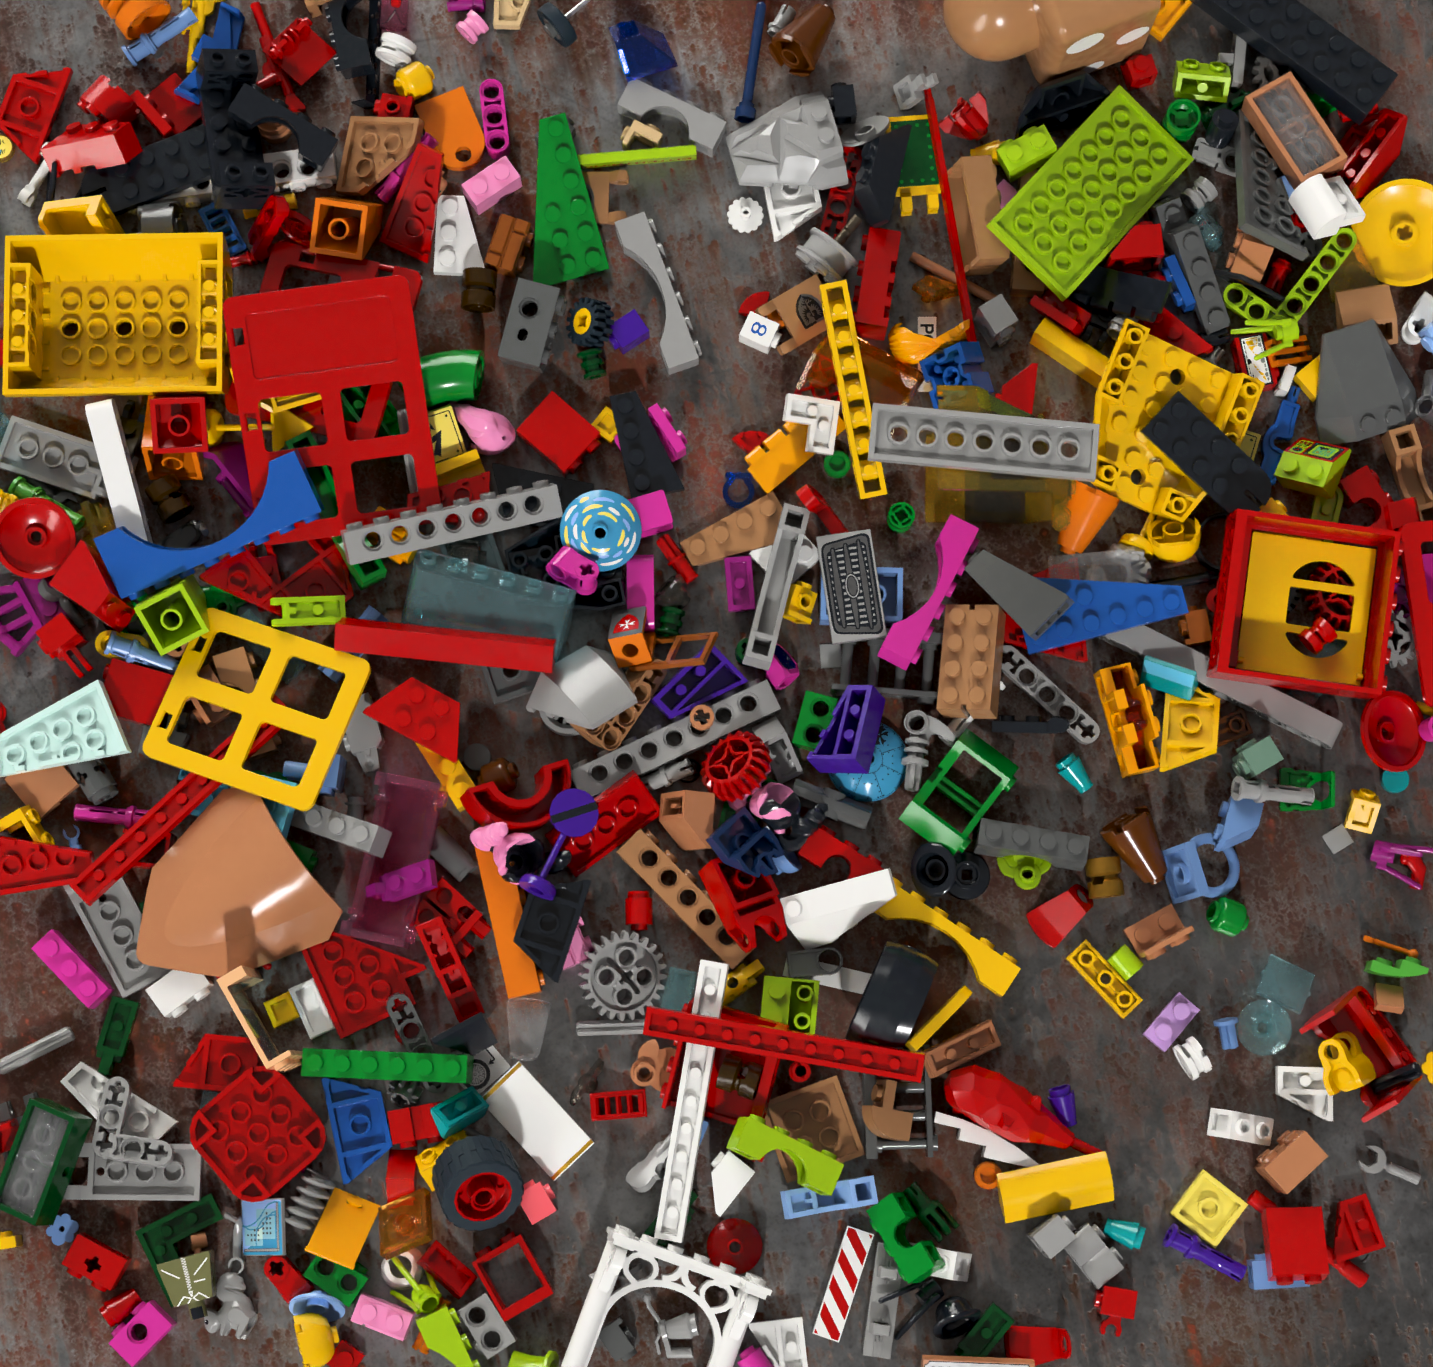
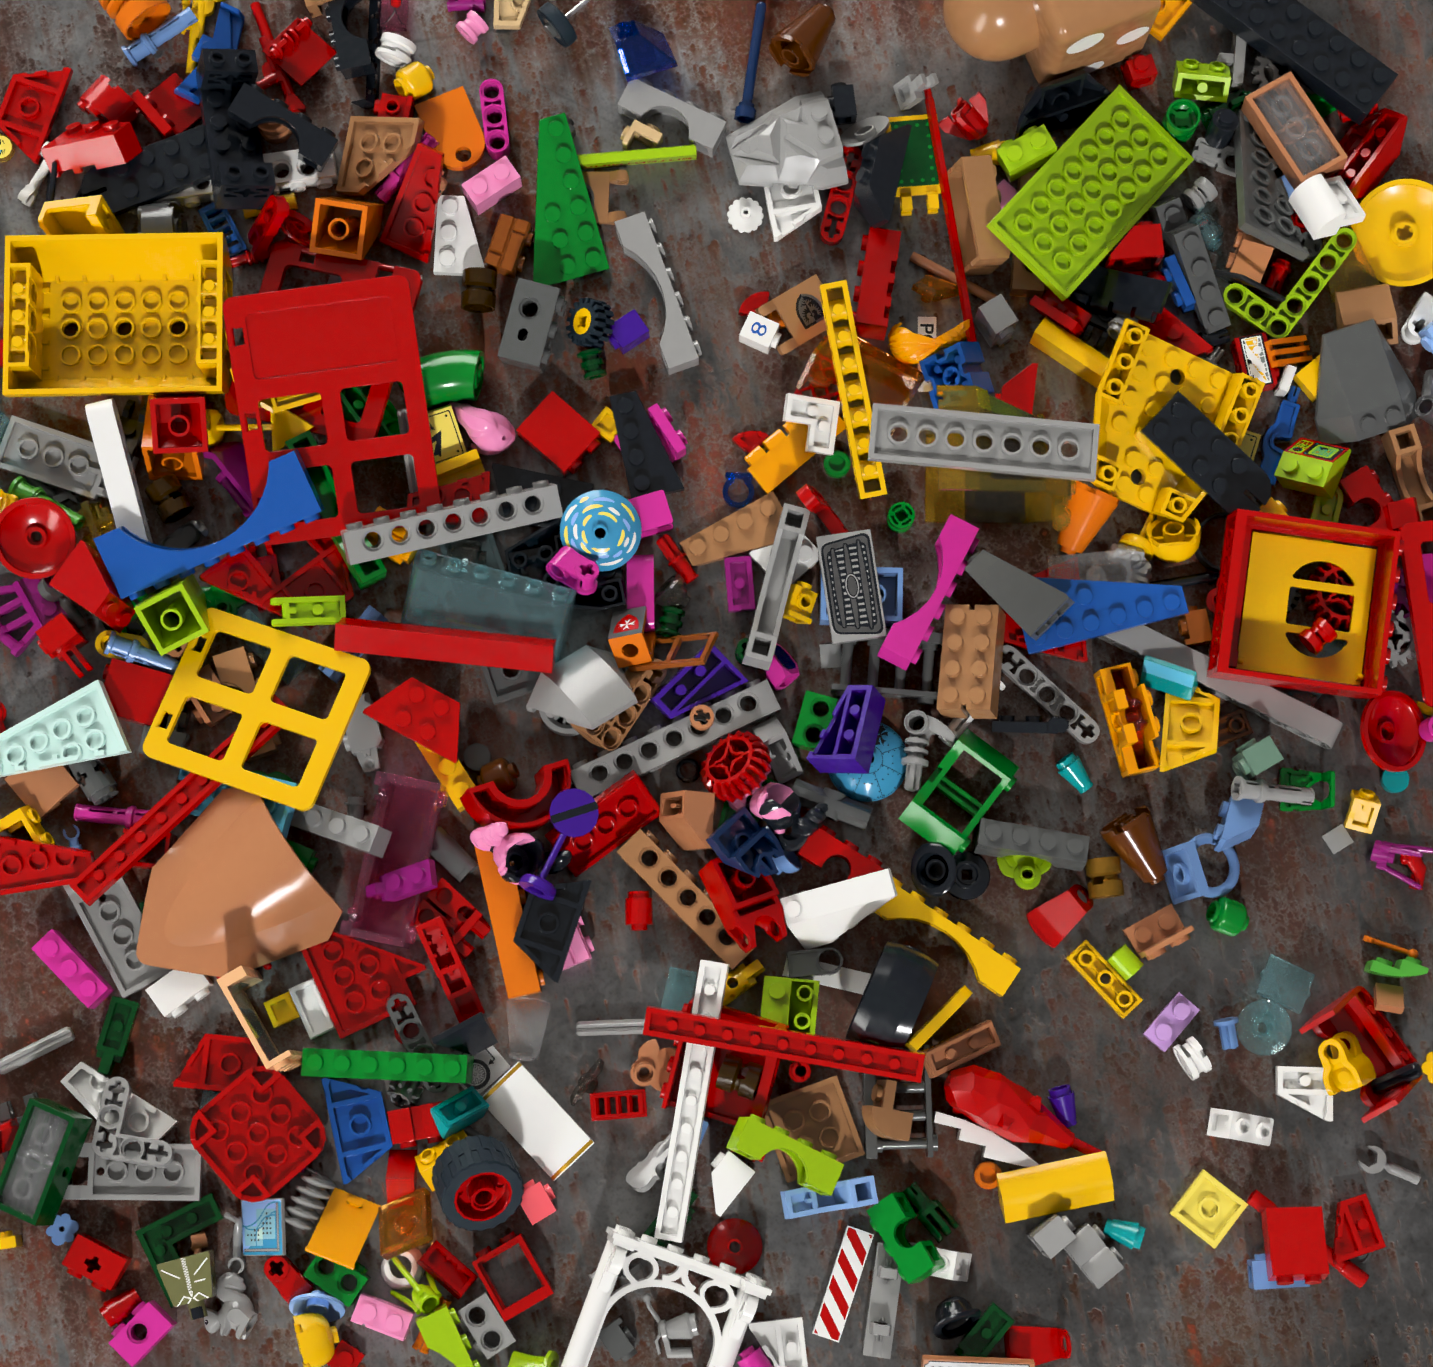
(334, 781): medium blue brick -> none
(639, 958): light grey gear -> none
(667, 775): light grey pin -> none
(782, 19): light grey pin -> none
(827, 254): light grey wheel -> none
(928, 1294): black plant -> none
(1115, 1303): red brick -> none
(1193, 1248): dark purple pin -> none
(1284, 330): lime plant -> none
(1289, 1161): nougat brick -> none

